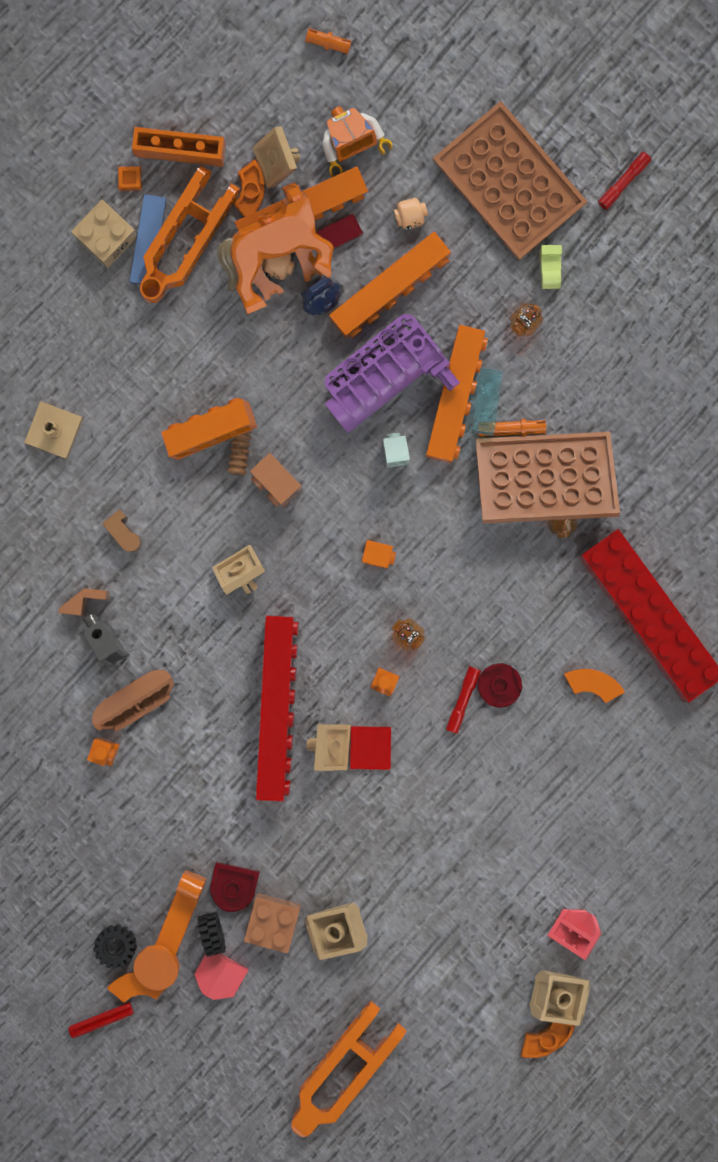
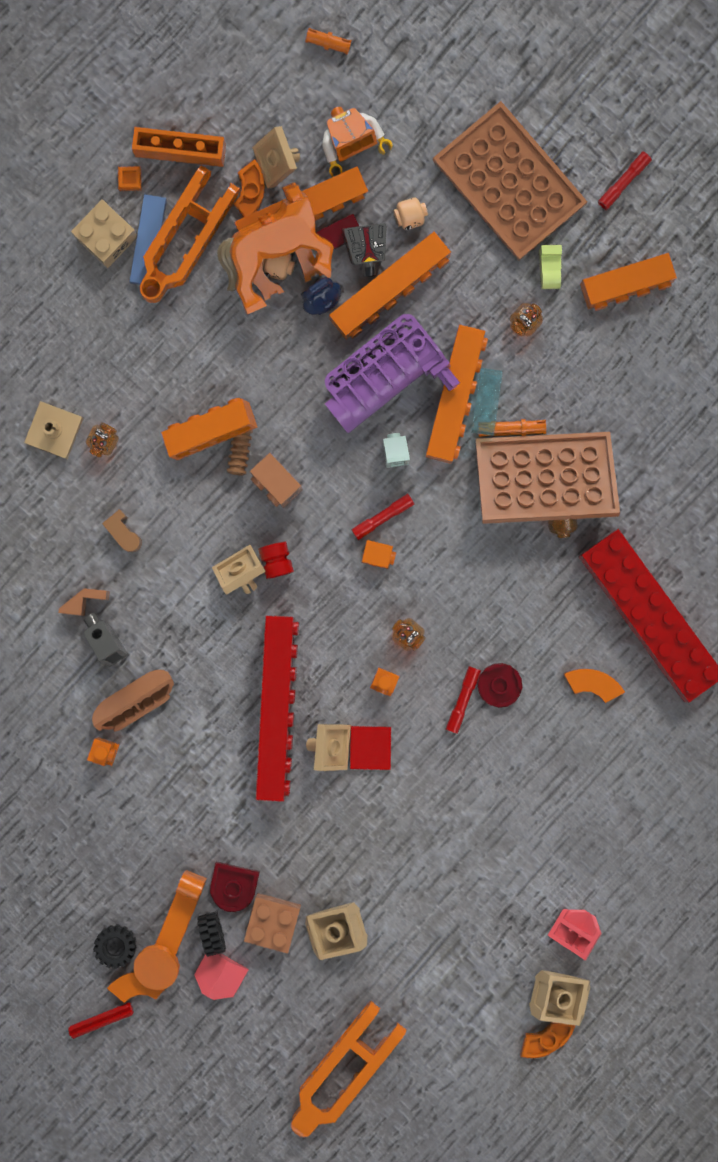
(102, 440): none -> clear orange head
(276, 560): none -> red wheel
(366, 246): none -> dark grey torso
(394, 509): none -> red piece
(628, 281): none -> orange brick

